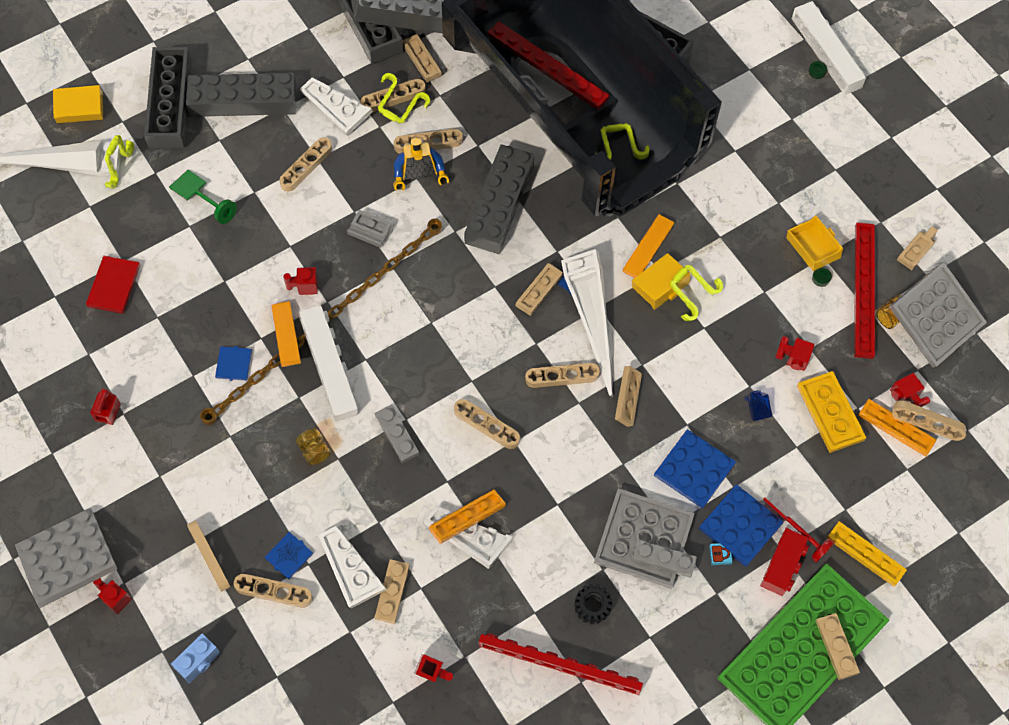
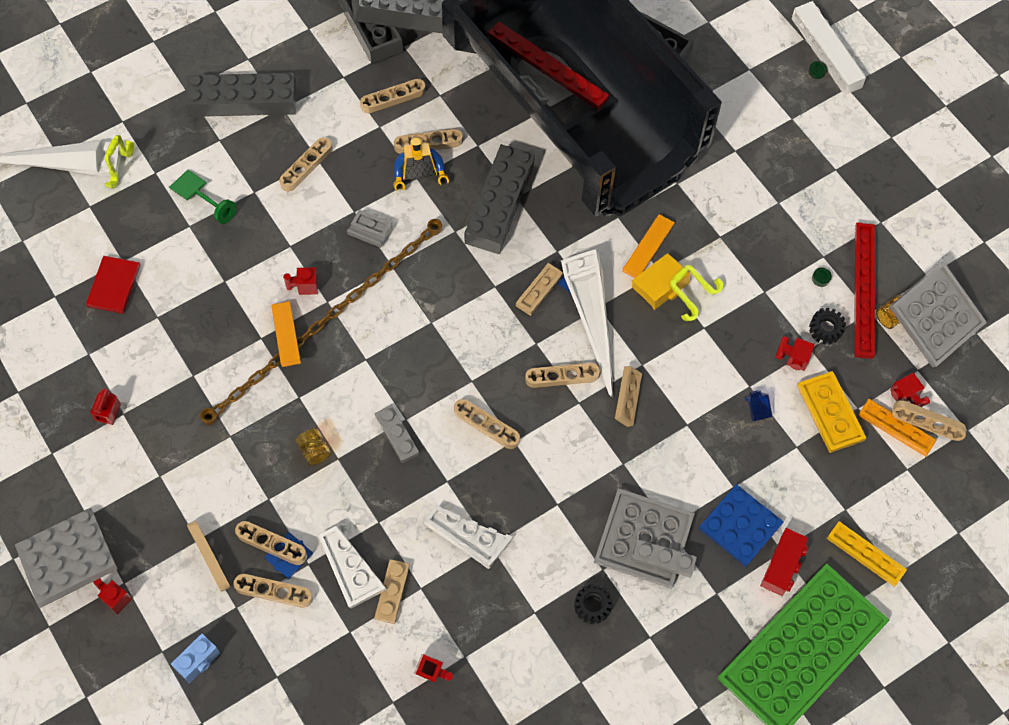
(78, 104): yellow container -> none
(167, 97): dark grey brick -> none
(233, 363): blue piece -> none
(269, 545): none -> tan beam
(328, 363): white brick -> none
(335, 105): white wing -> none
(392, 116): neon yellow piece -> none
(421, 58): tan plate -> none
(467, 516): light orange tile -> none
(568, 665): red plate -> none
(619, 127): neon yellow piece -> none
(694, 469): blue plate -> none
(719, 555): tile -> none
(815, 243): yellow container -> none
(821, 549): red piece -> none
(832, 317): none -> black tyre
(837, 646): tan plate -> none
(917, 248): tan hinge -> none

